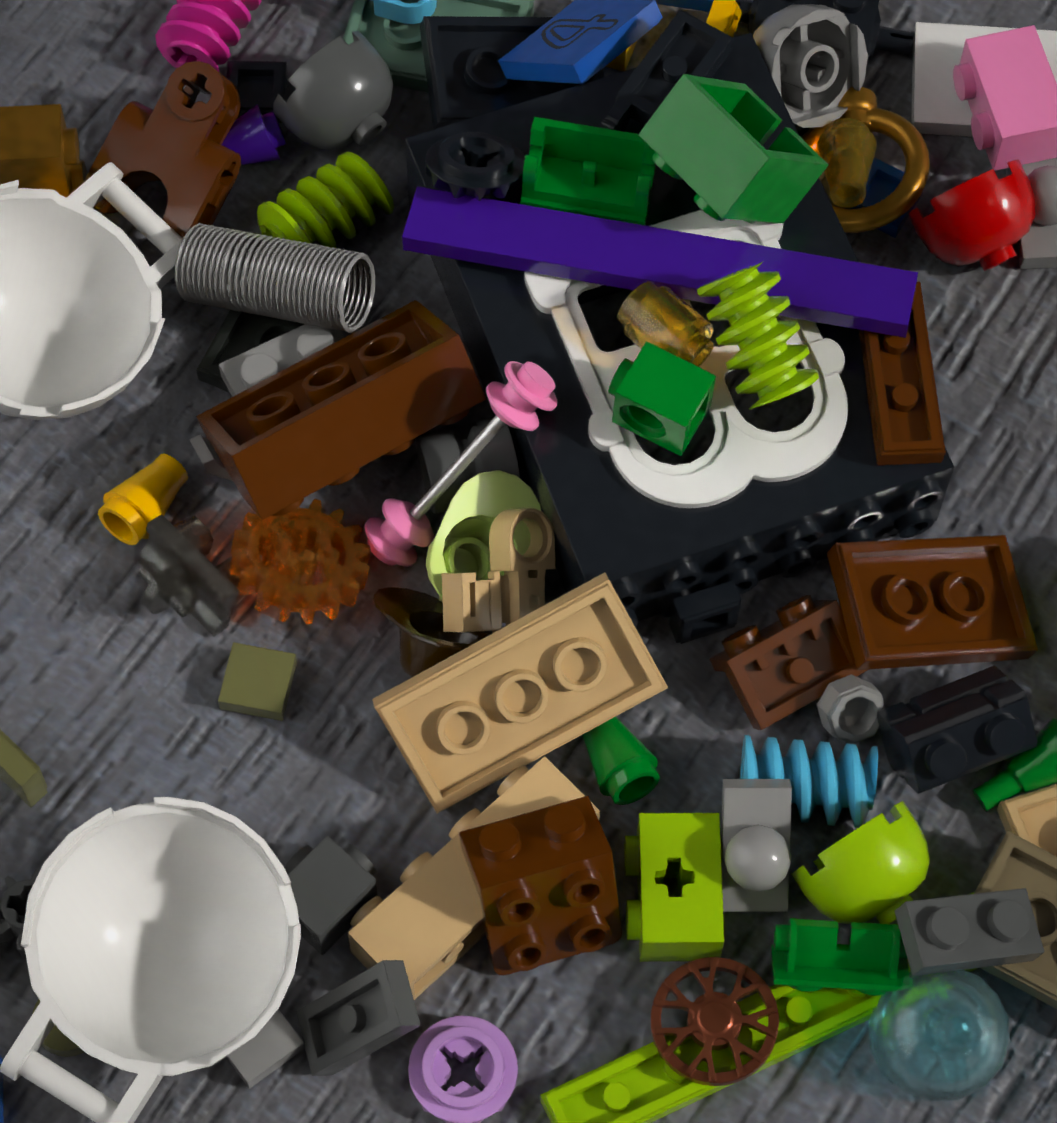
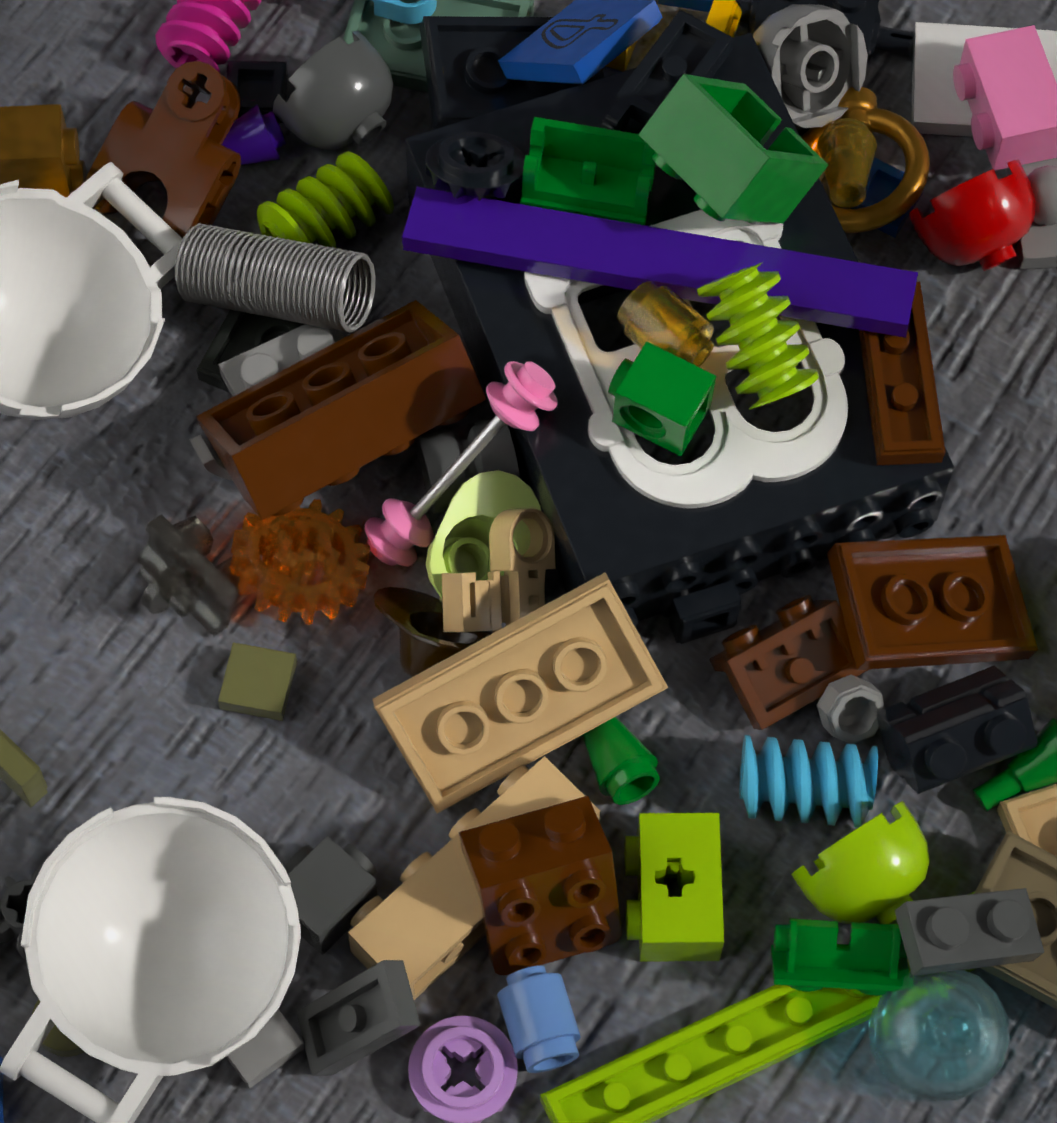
(142, 499): yellow cone -> none
(539, 1019): none -> medium blue brick
(714, 1021): copper wheel -> none
(755, 844): light grey tile -> none

